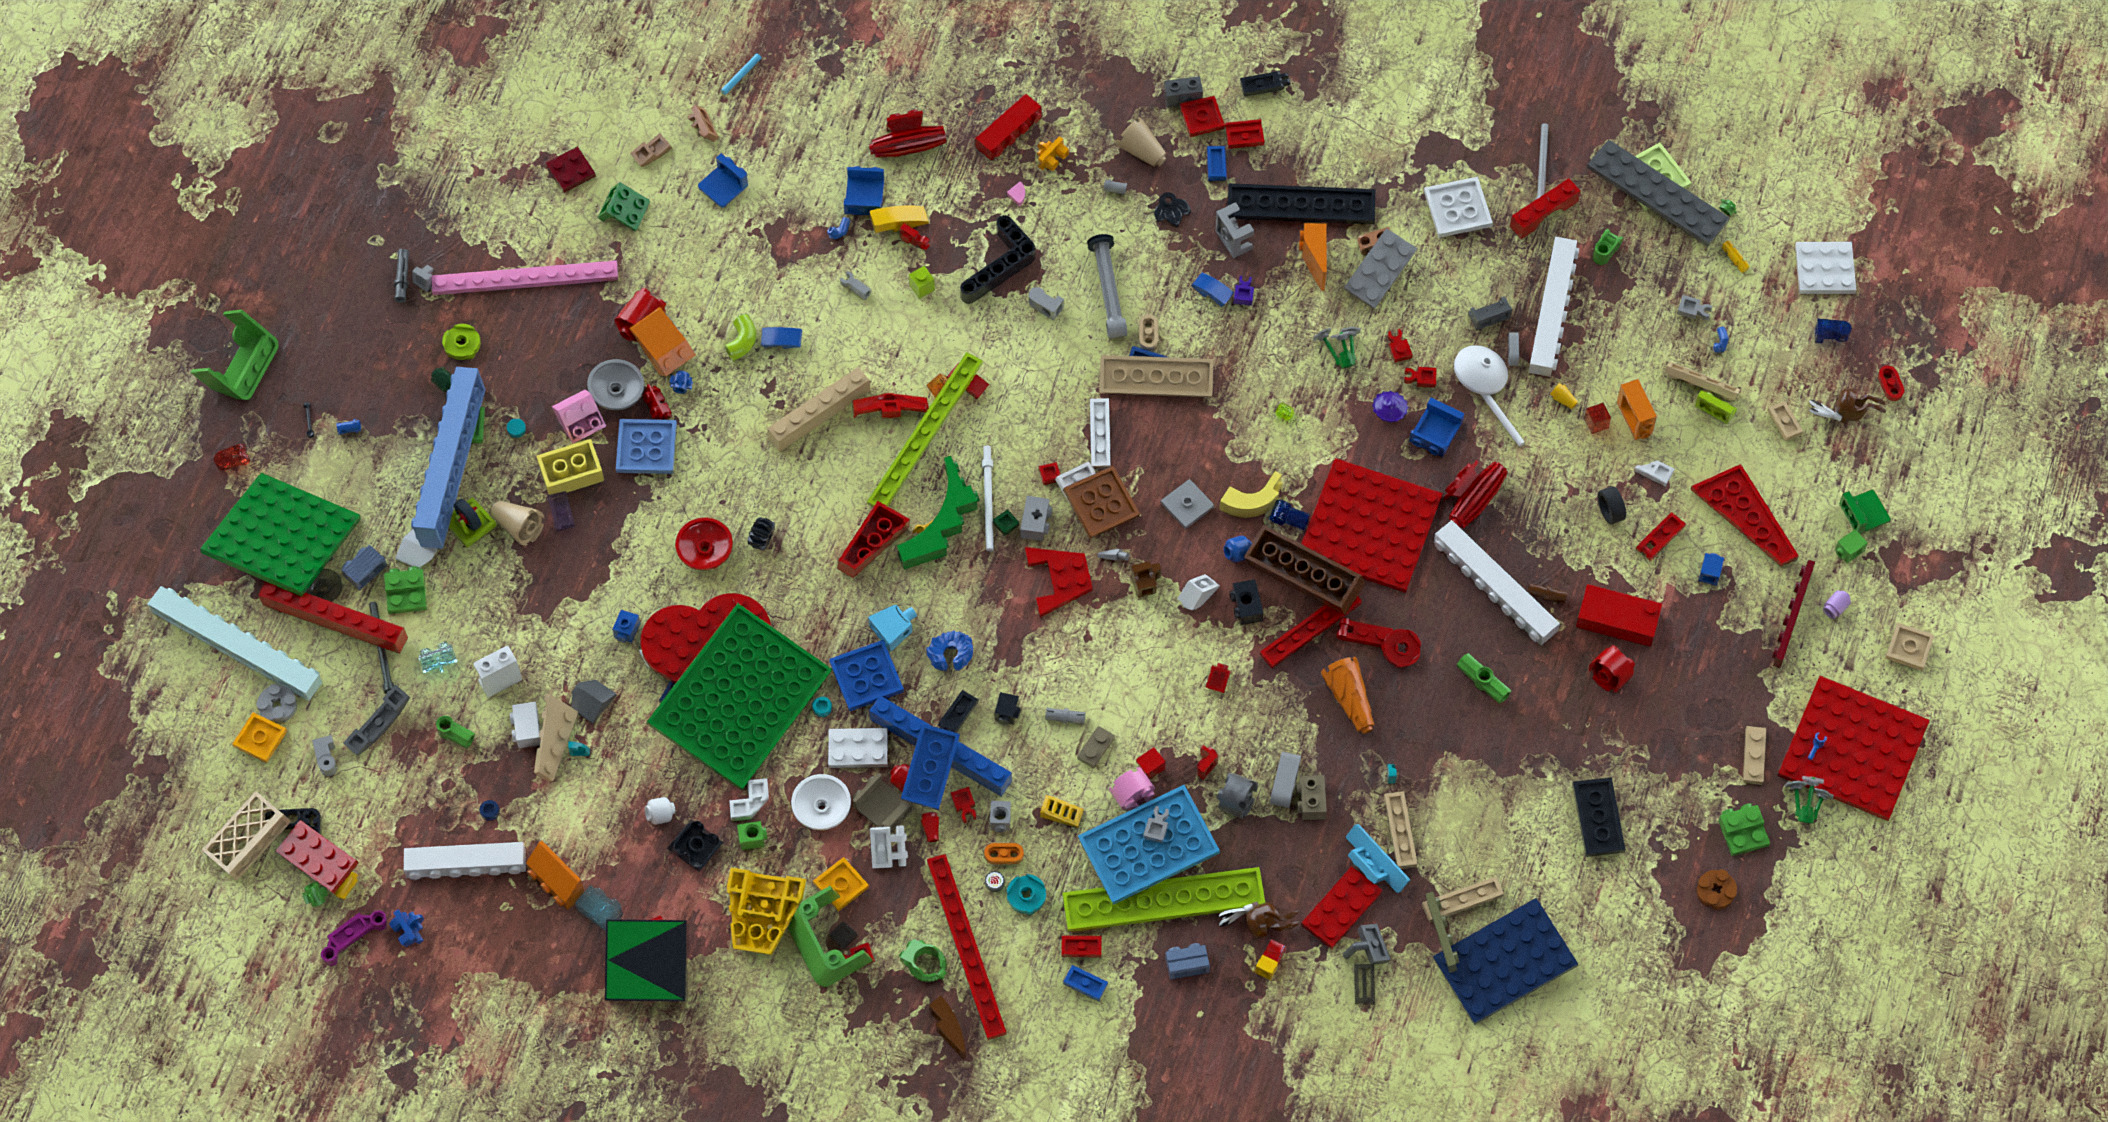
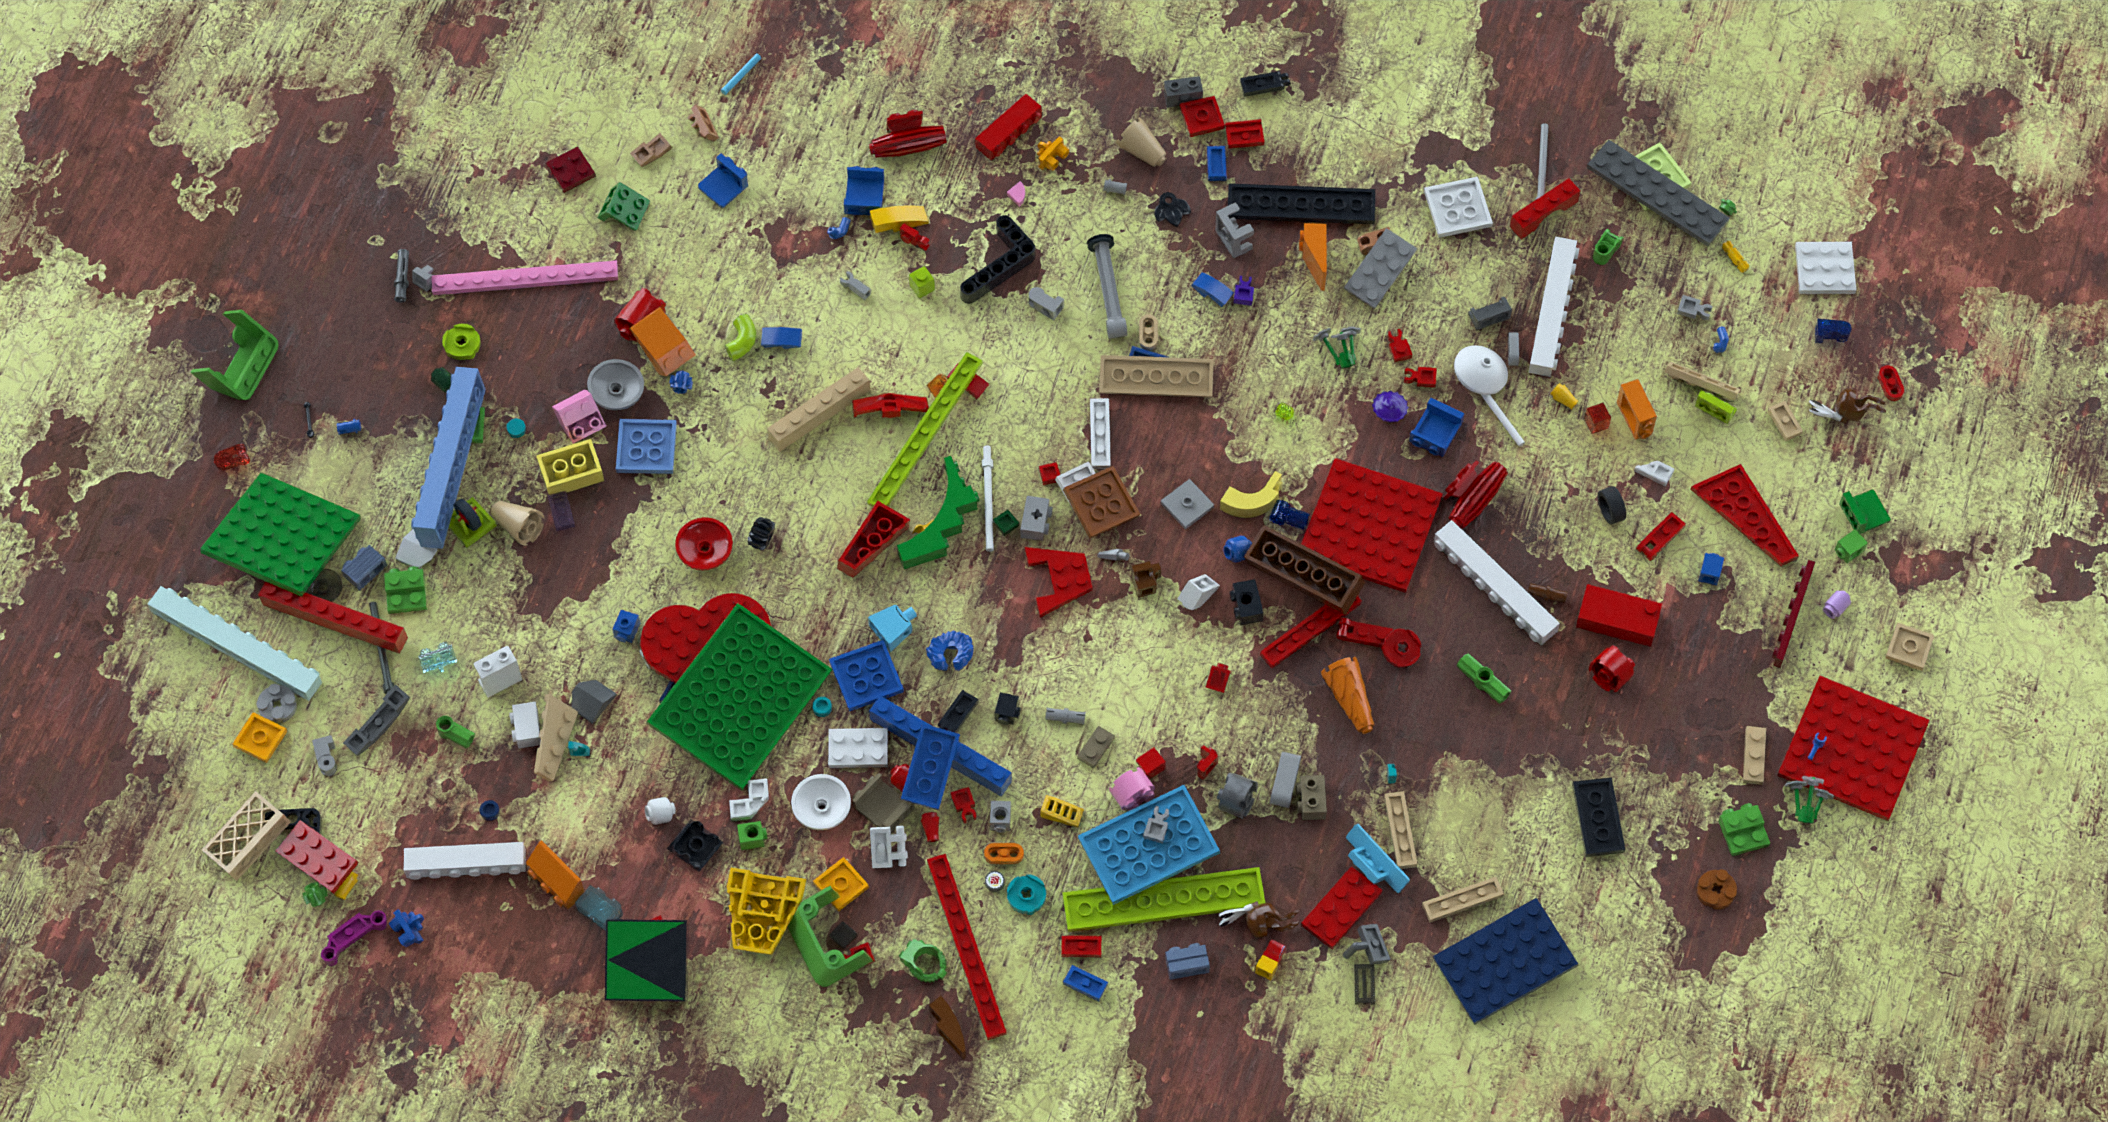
(653, 397): red hinge -> none
(1445, 939): olive plate -> none

